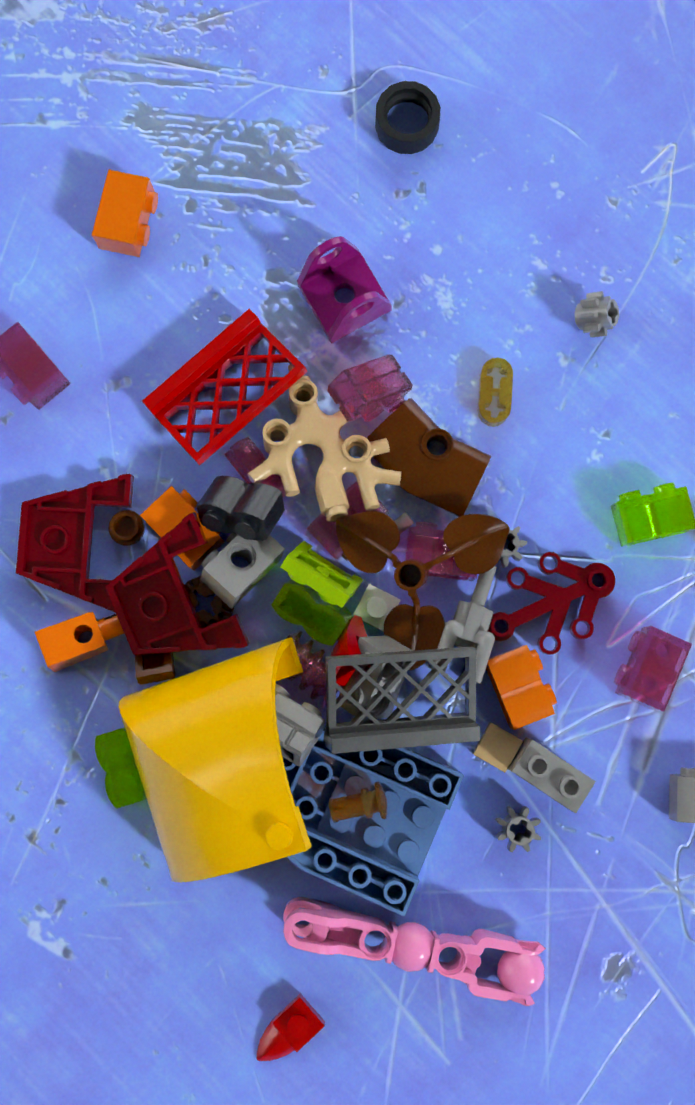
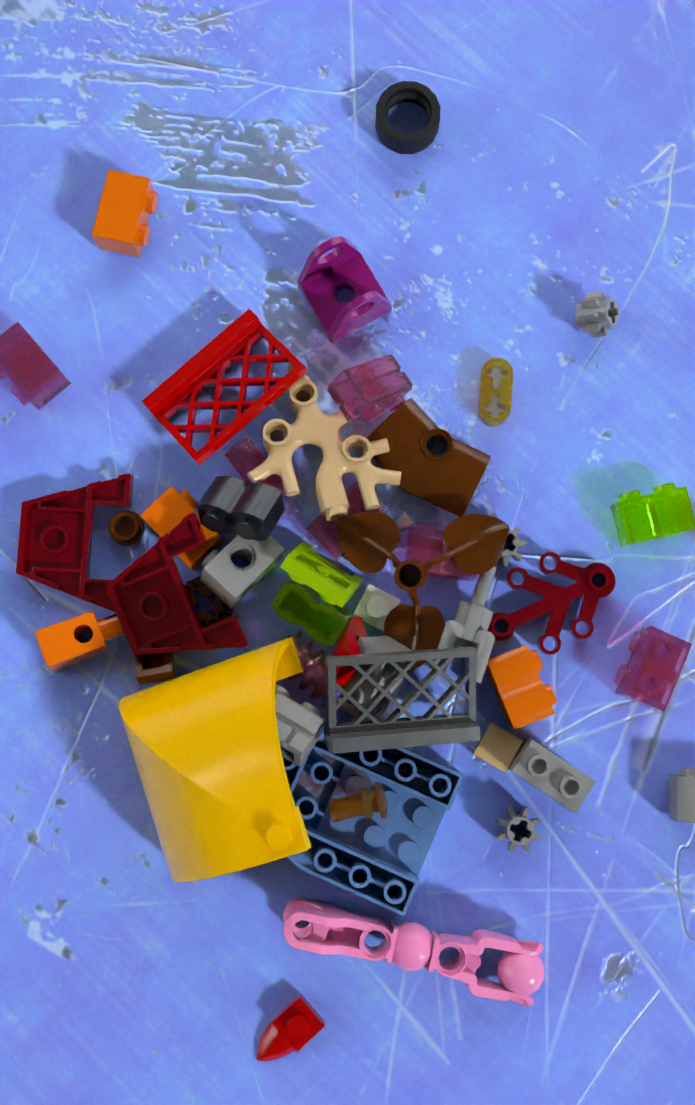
(122, 776): clear neon green brick -> none

